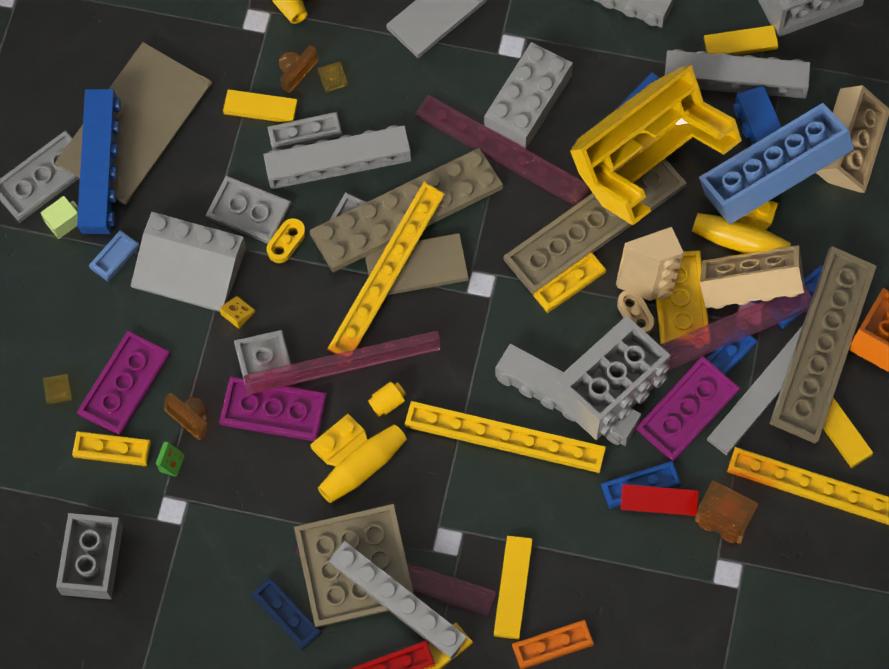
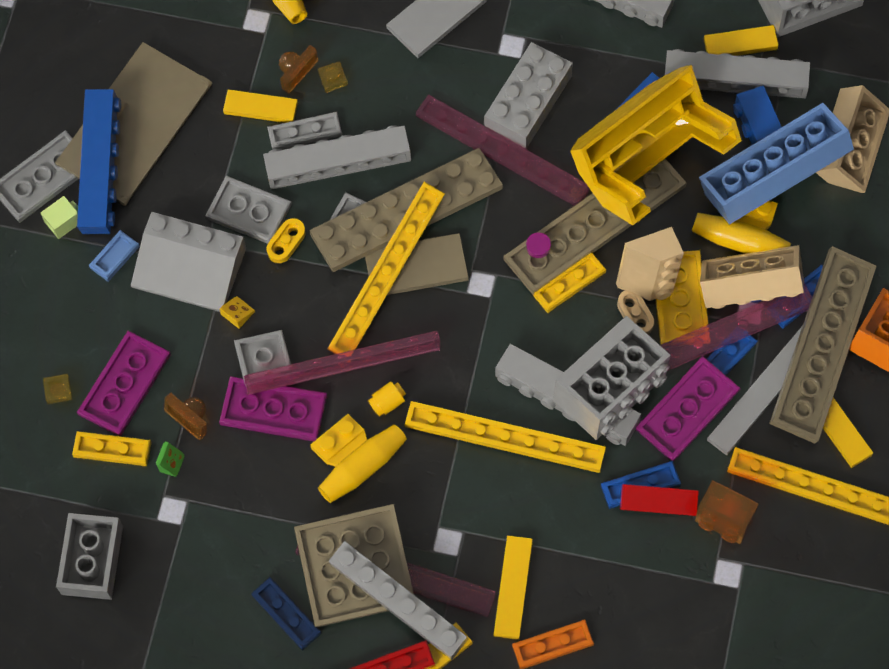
(538, 245): none -> magenta tile

